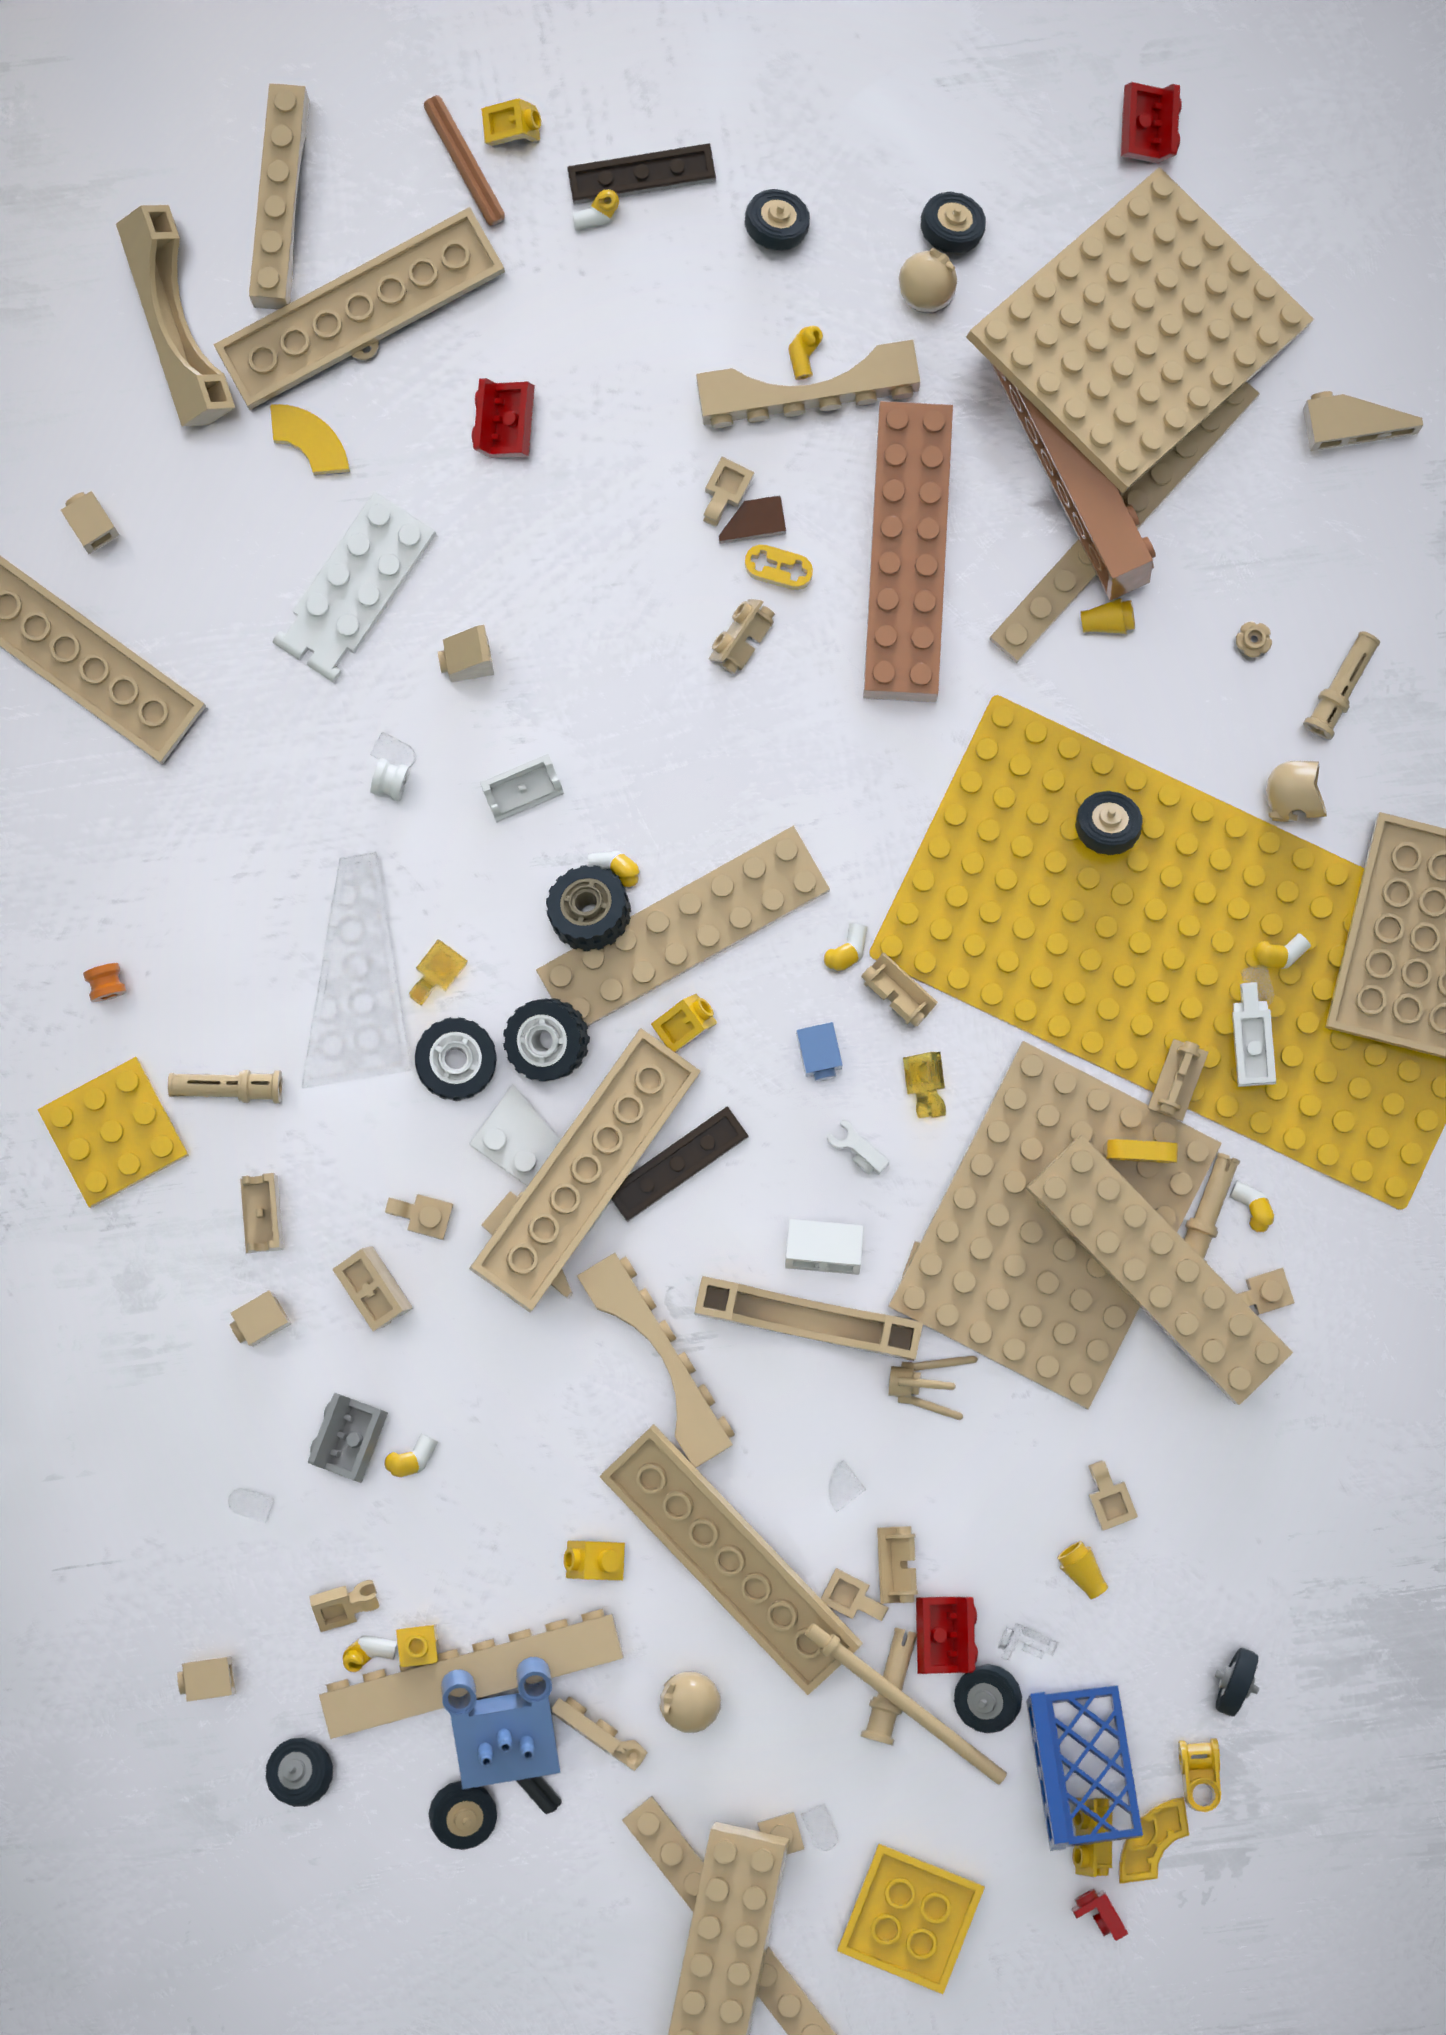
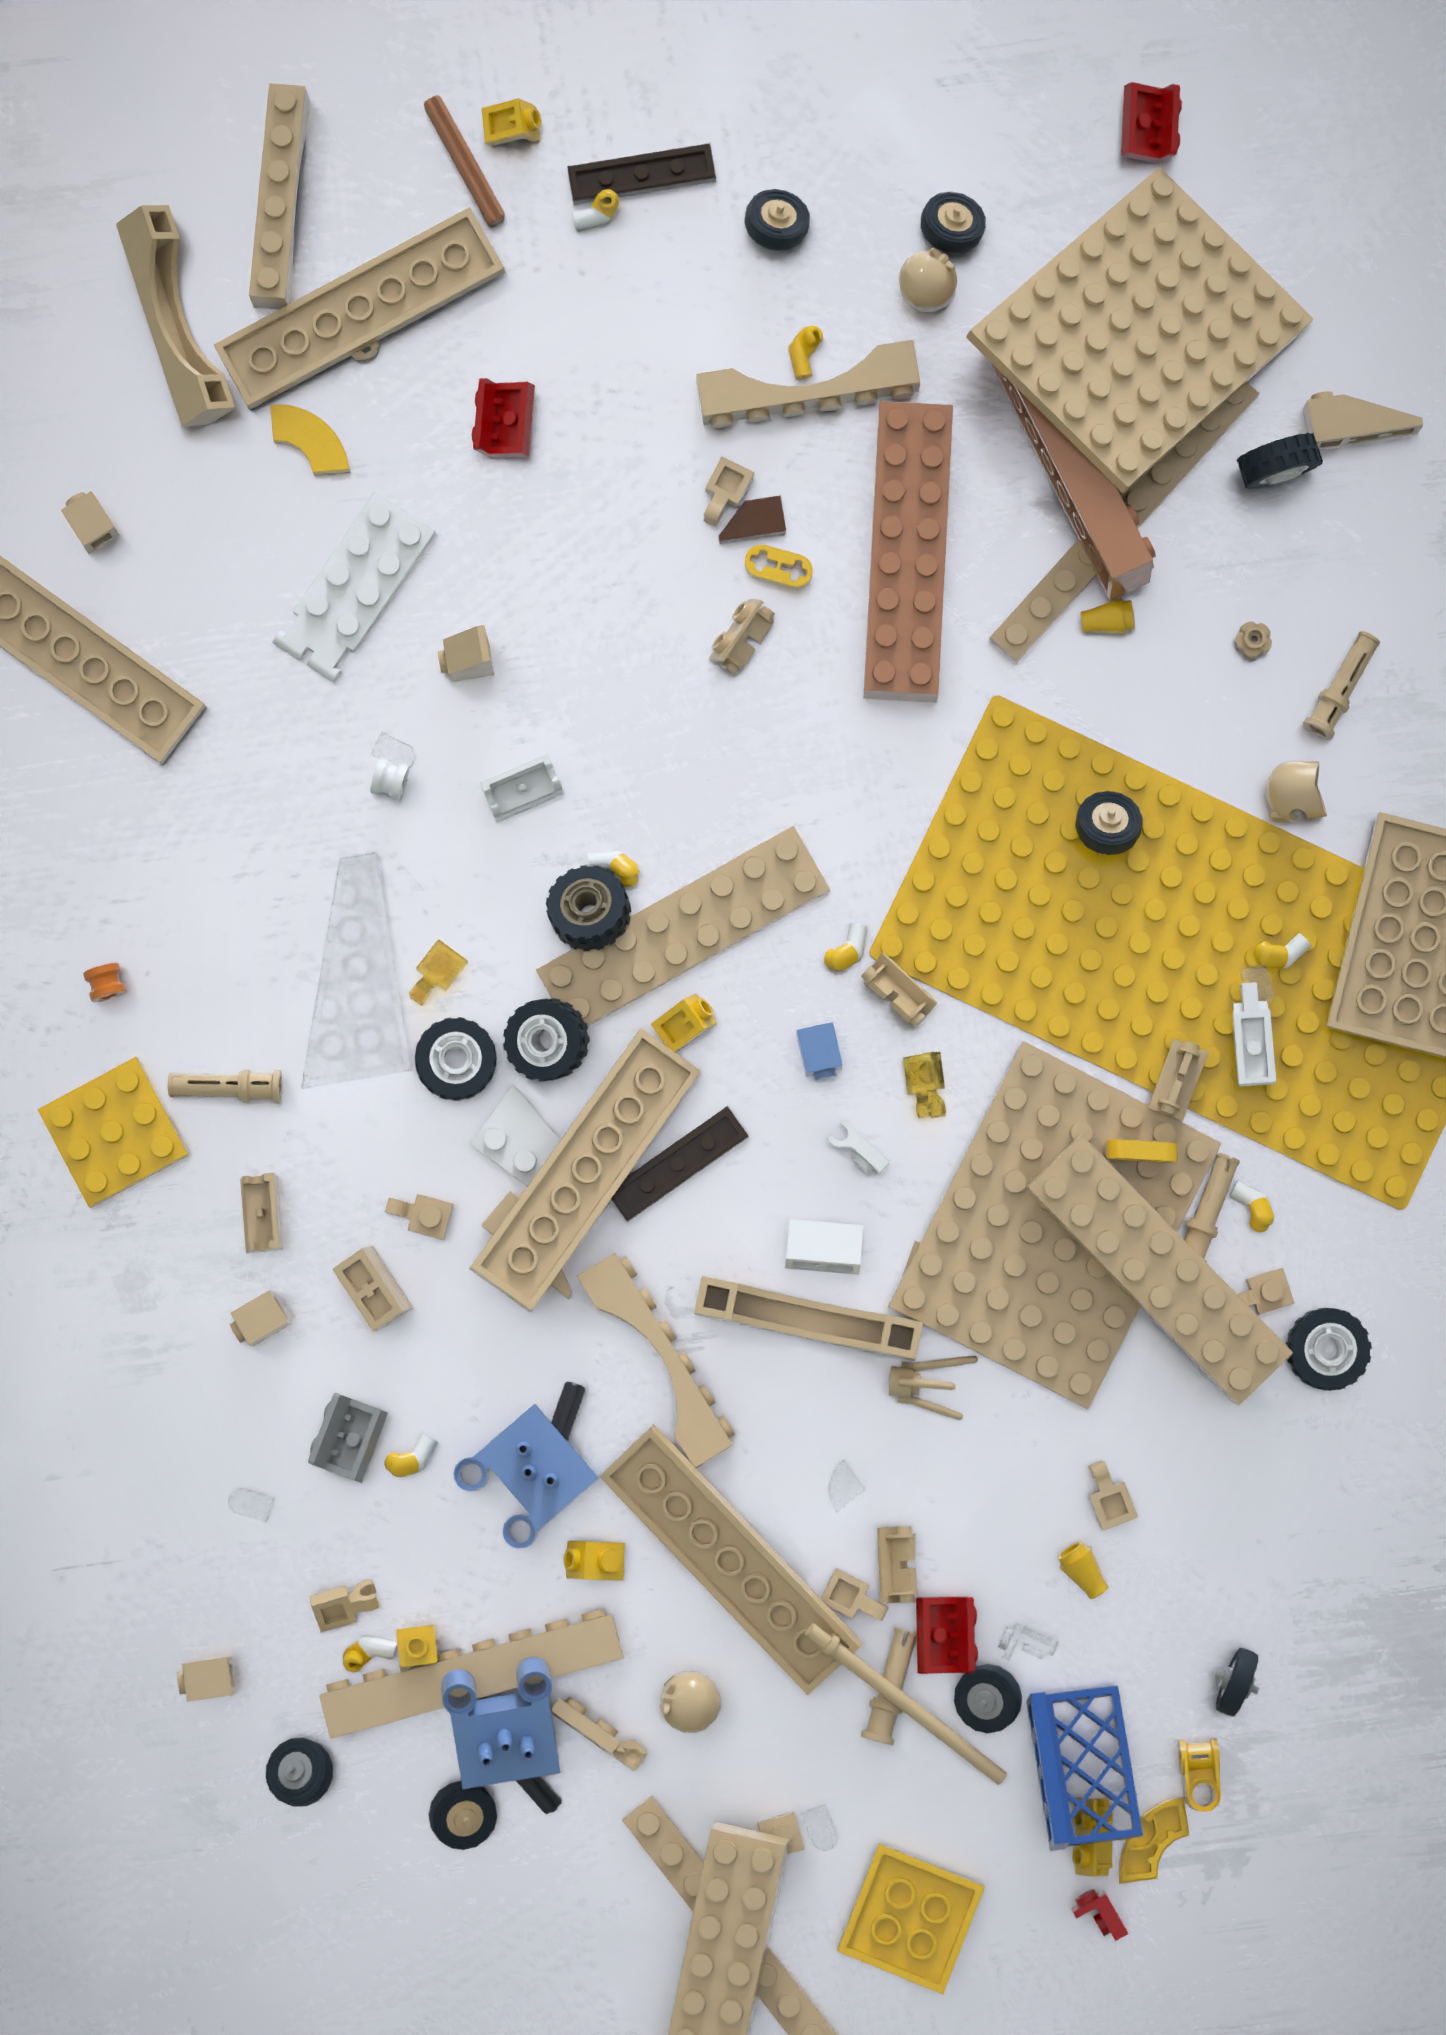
(536, 1463): none -> medium blue piece
(1279, 460): none -> black wheel
(1351, 1354): none -> black wheel

